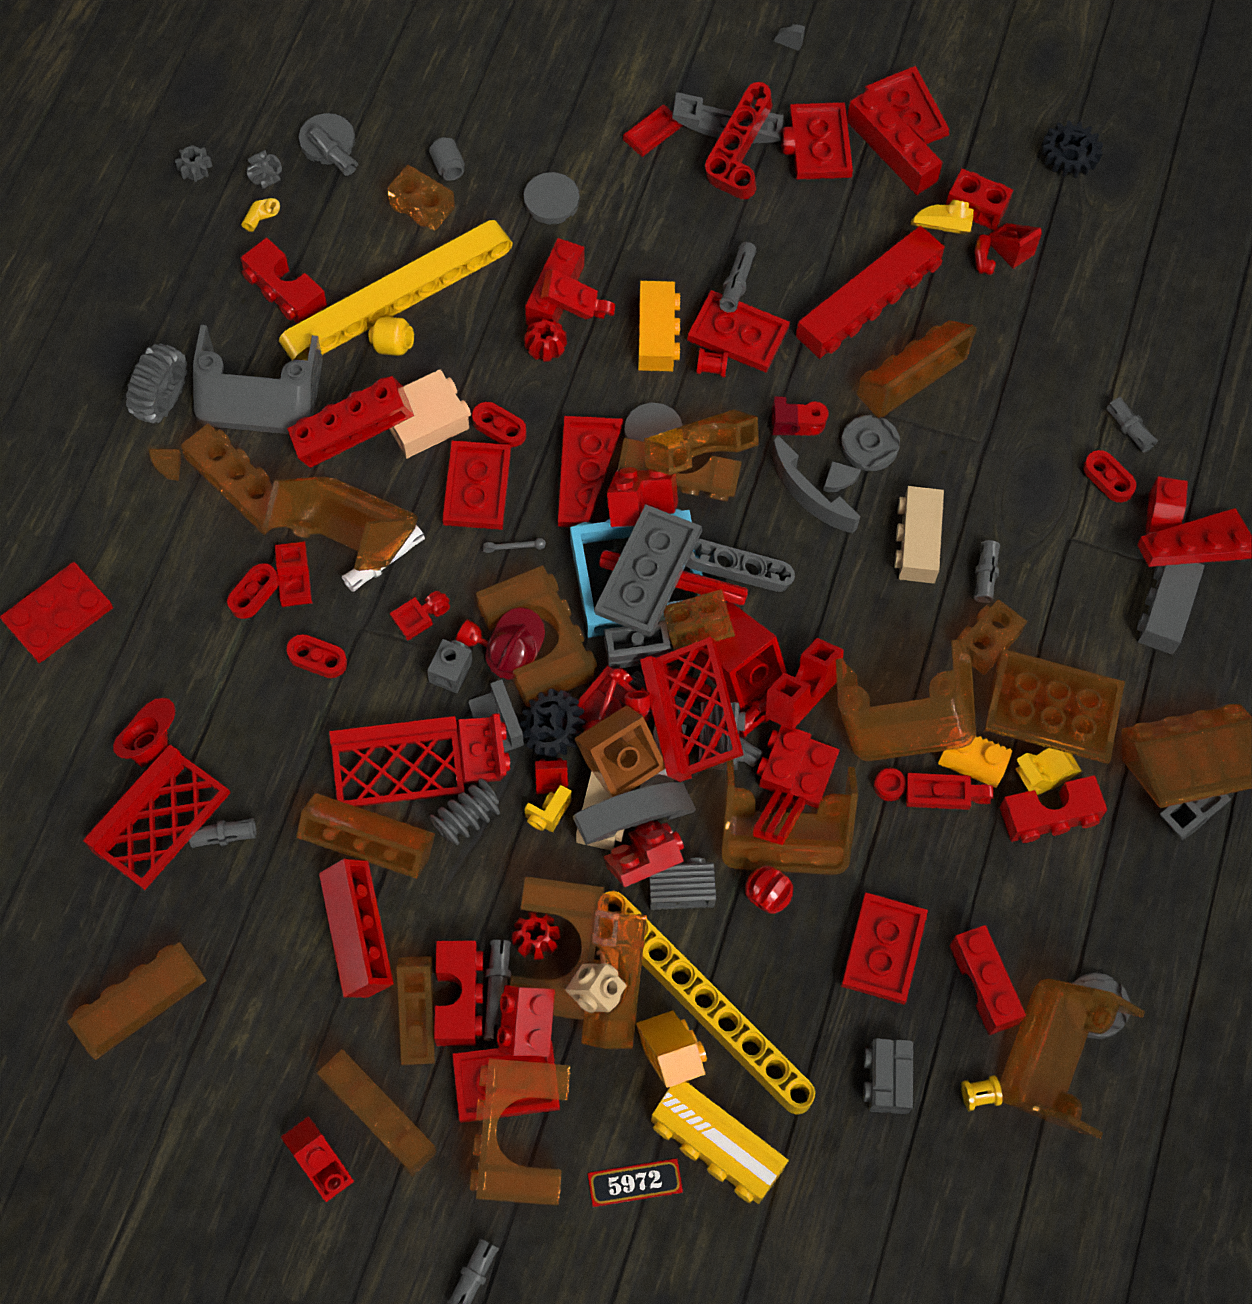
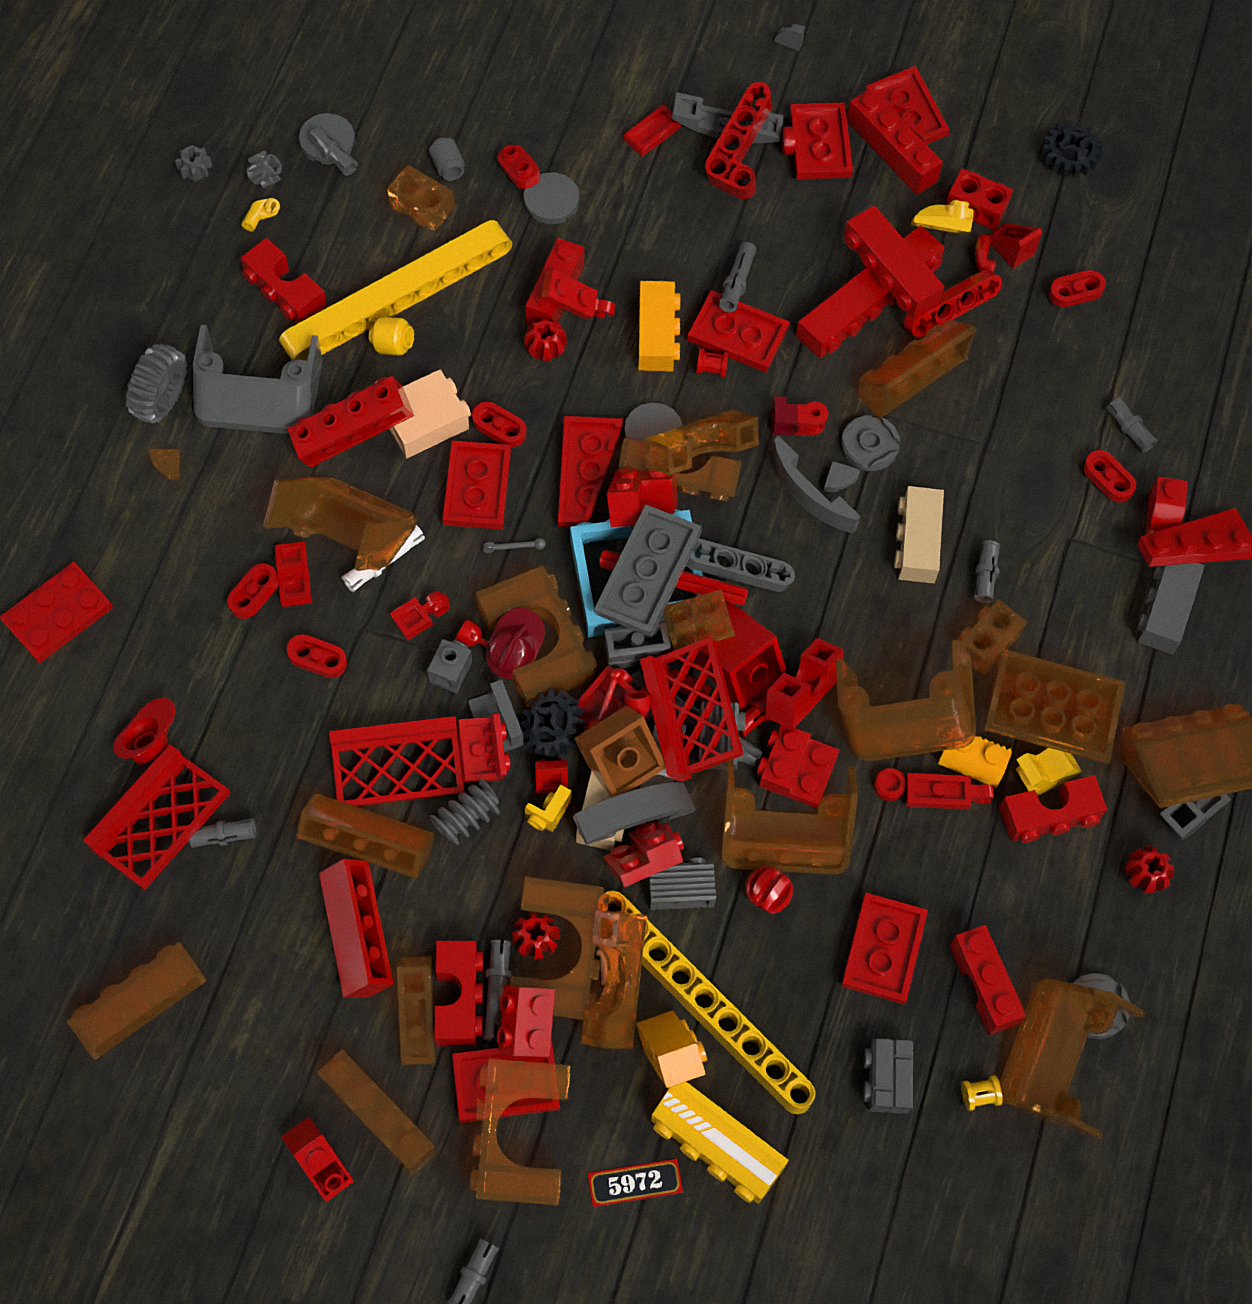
(208, 444): clear orange brick -> none
(519, 166): none -> red plate
(596, 987): tan brick -> none
(785, 802): red tile -> none
(893, 262): none -> red brick
(981, 289): none -> red beam
(1075, 288): none -> red plate
(1160, 872): none -> red piece

